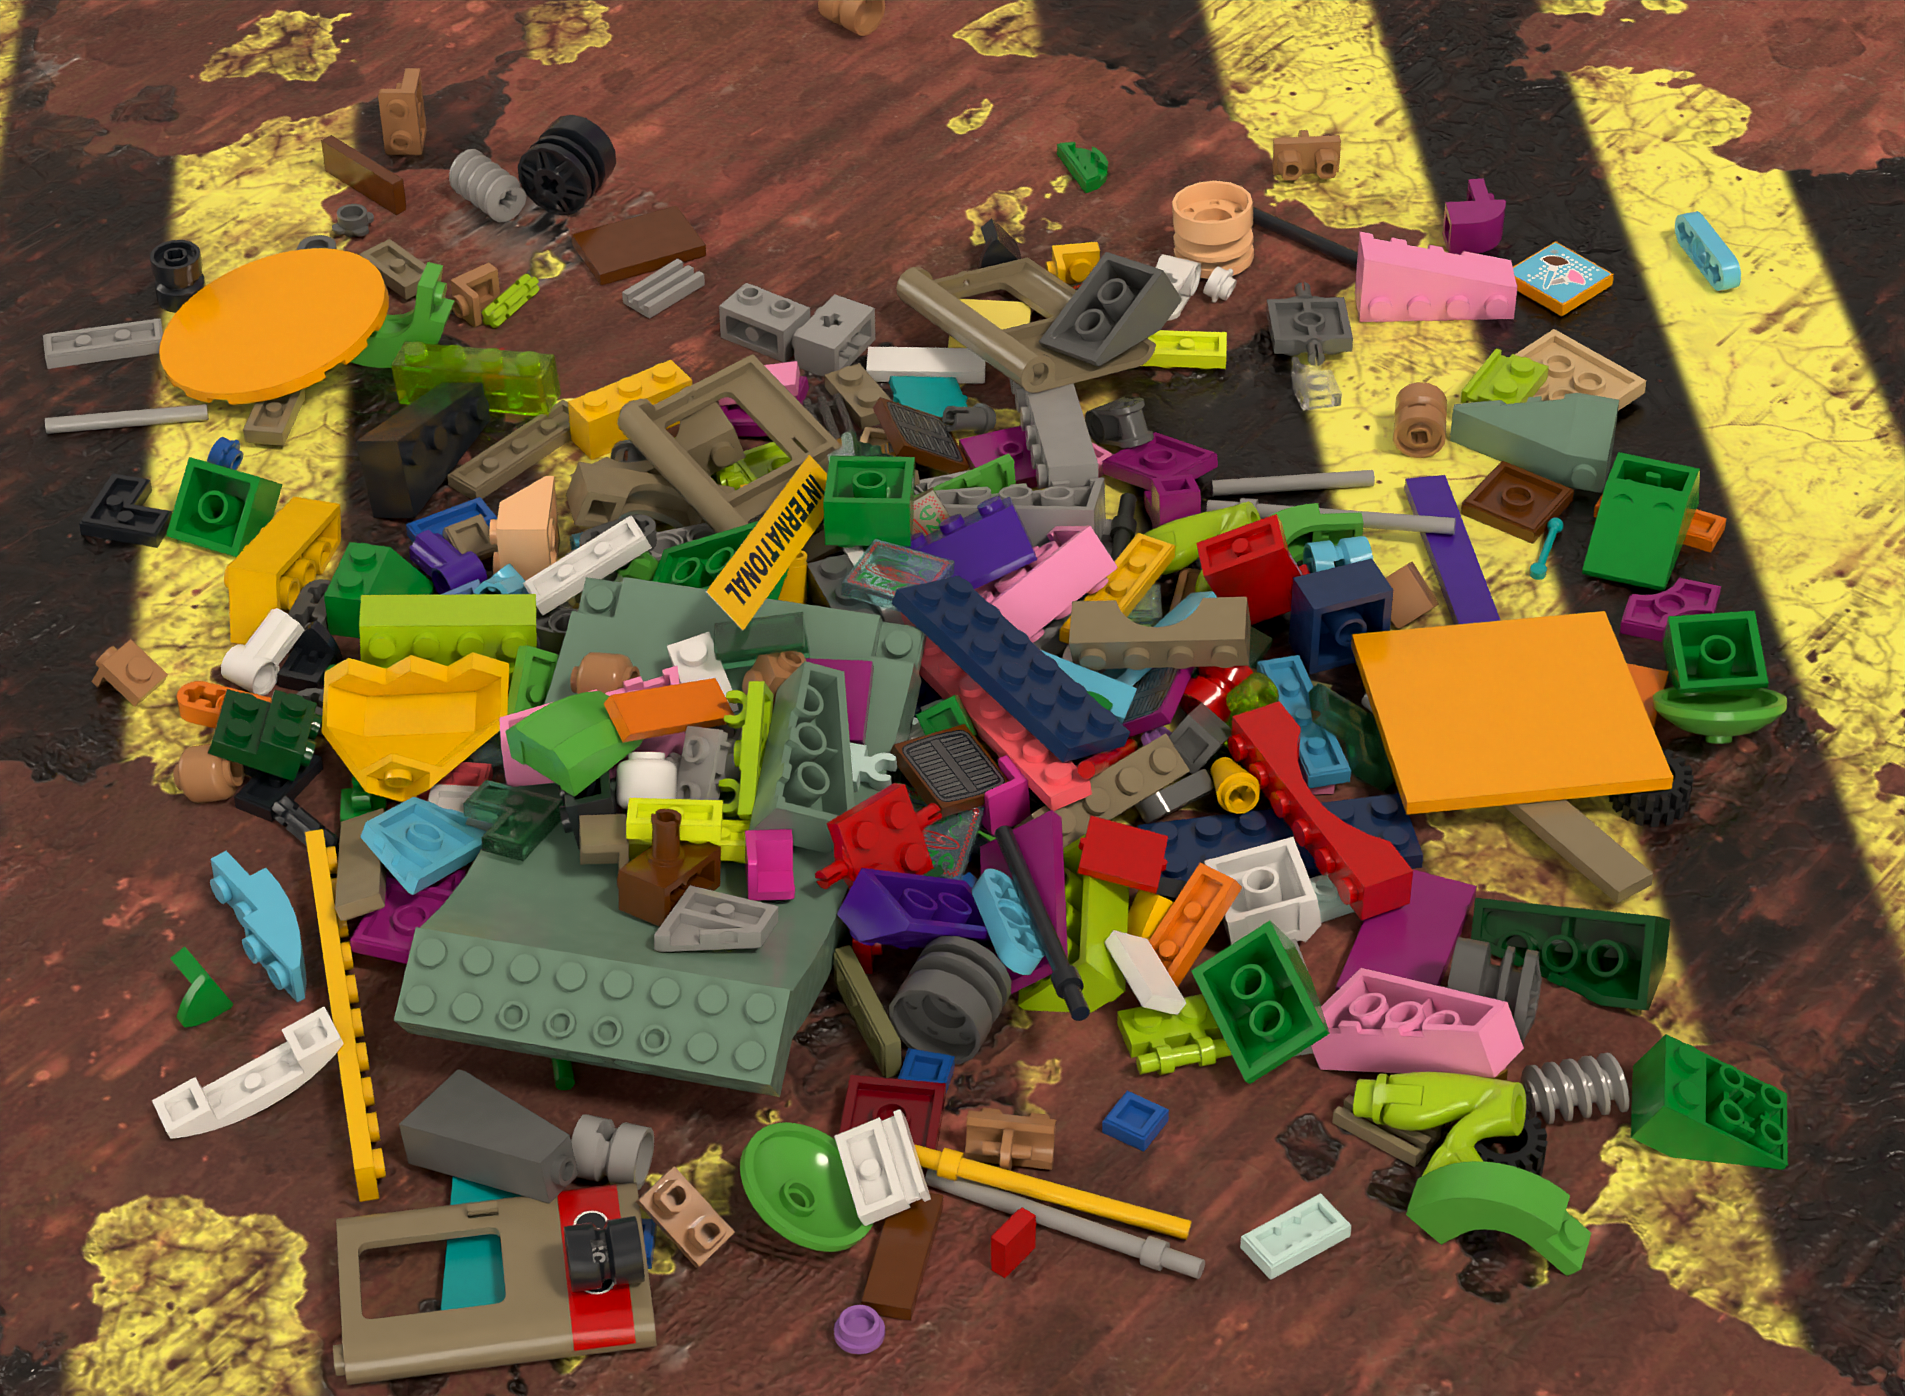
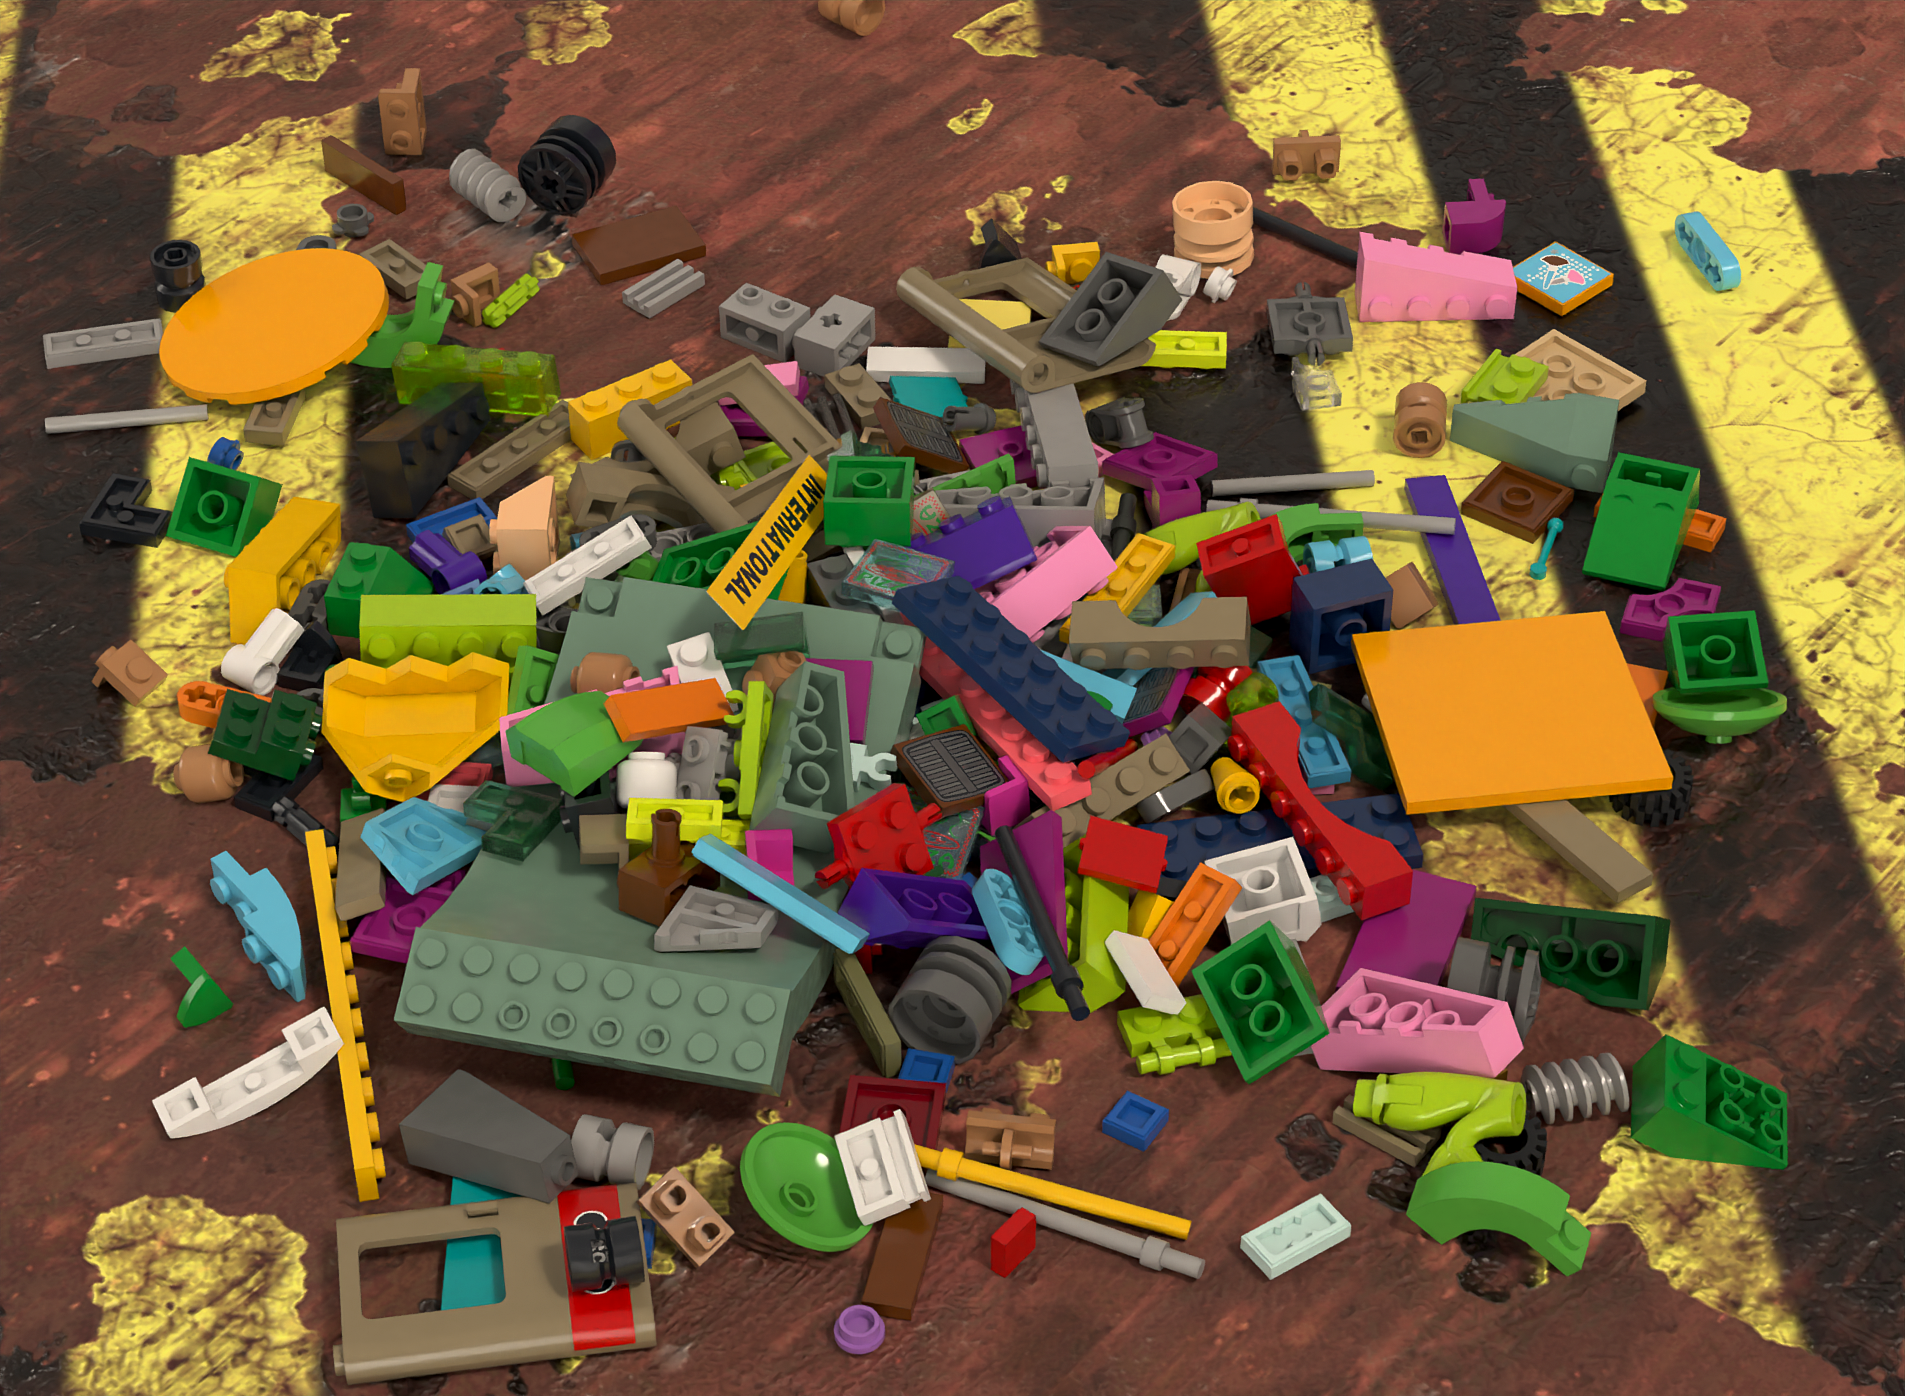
(780, 894): none -> medium azure tile
(1086, 166): green tile -> none

